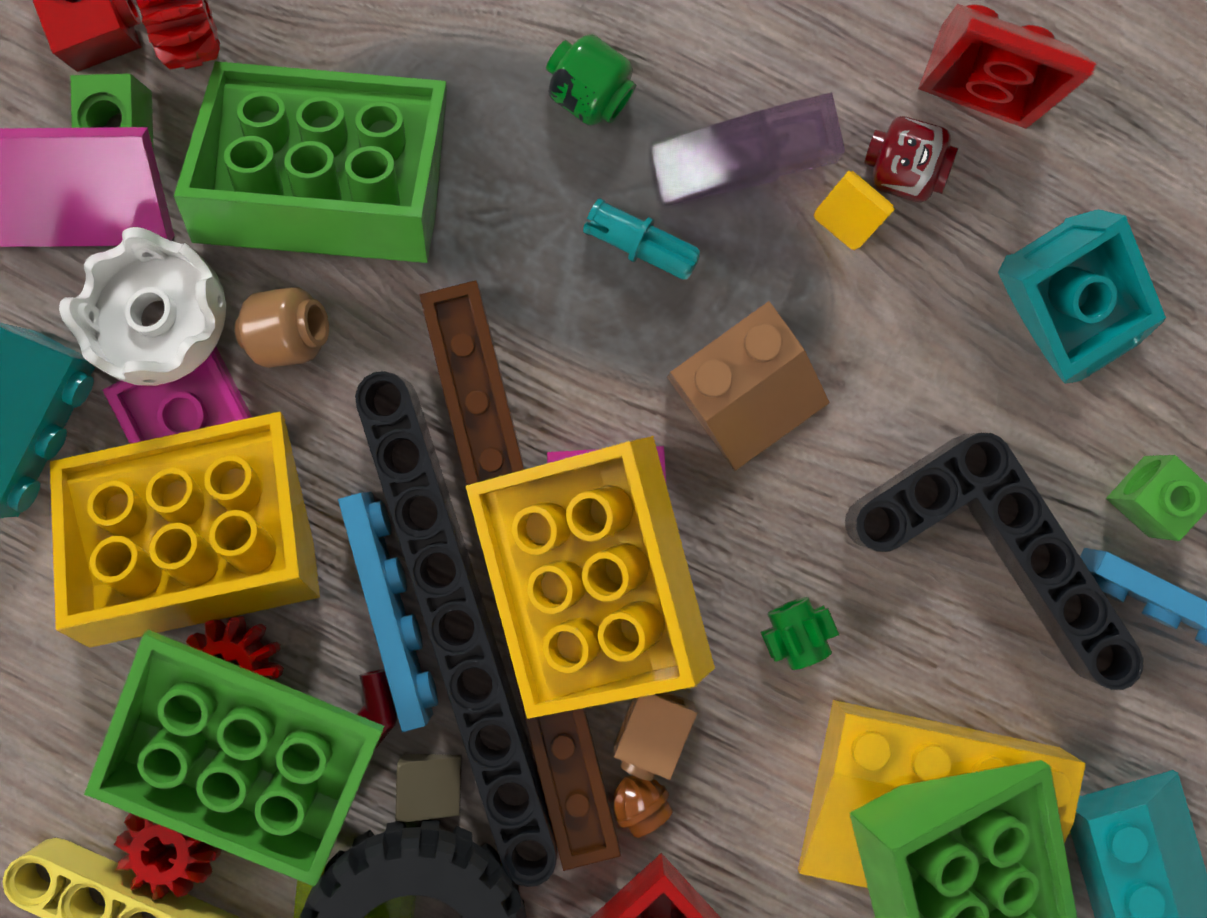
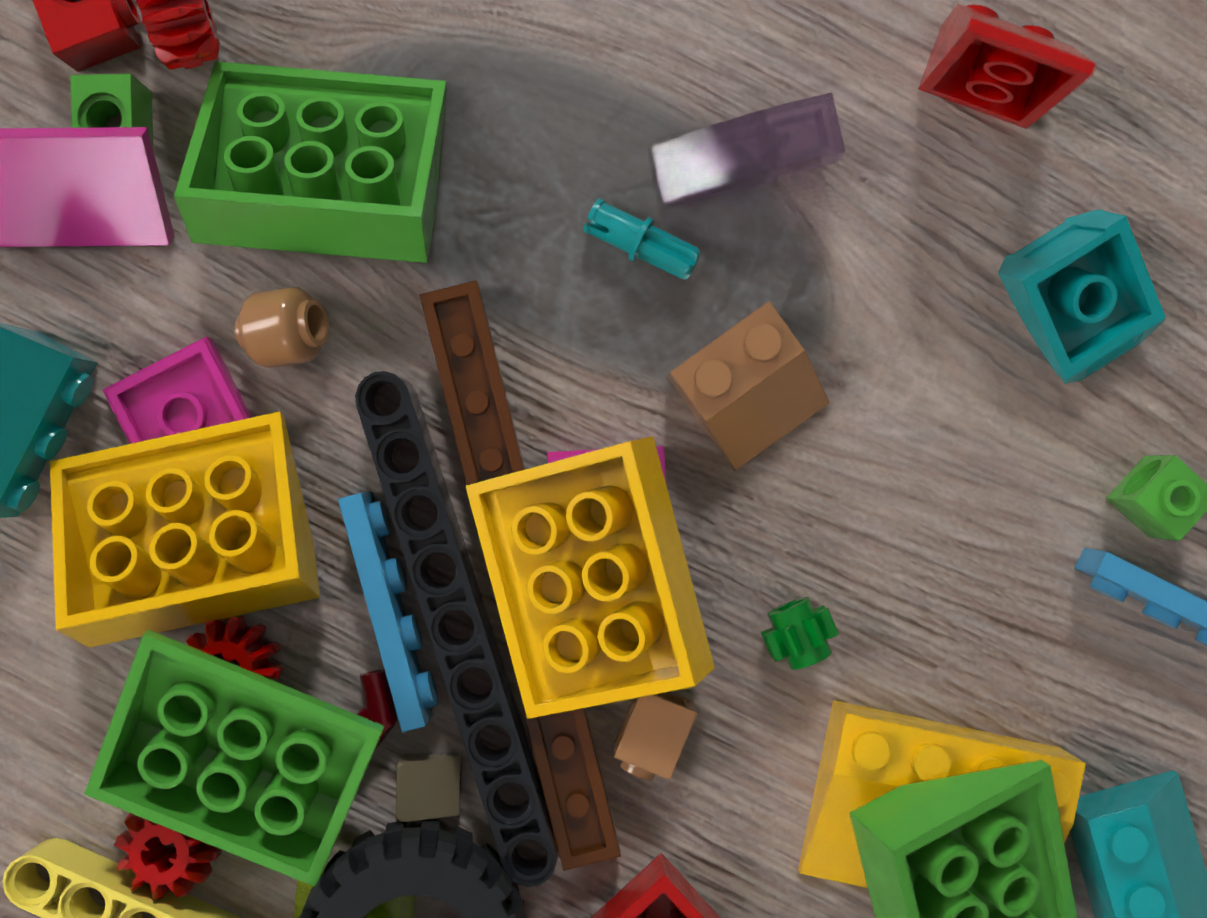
(120, 288): white plate -> none
(590, 80): green head -> none
(641, 805): dark orange plate -> none
(853, 210): yellow slope -> none
(911, 159): dark red head -> none
(1014, 543): black beam -> none

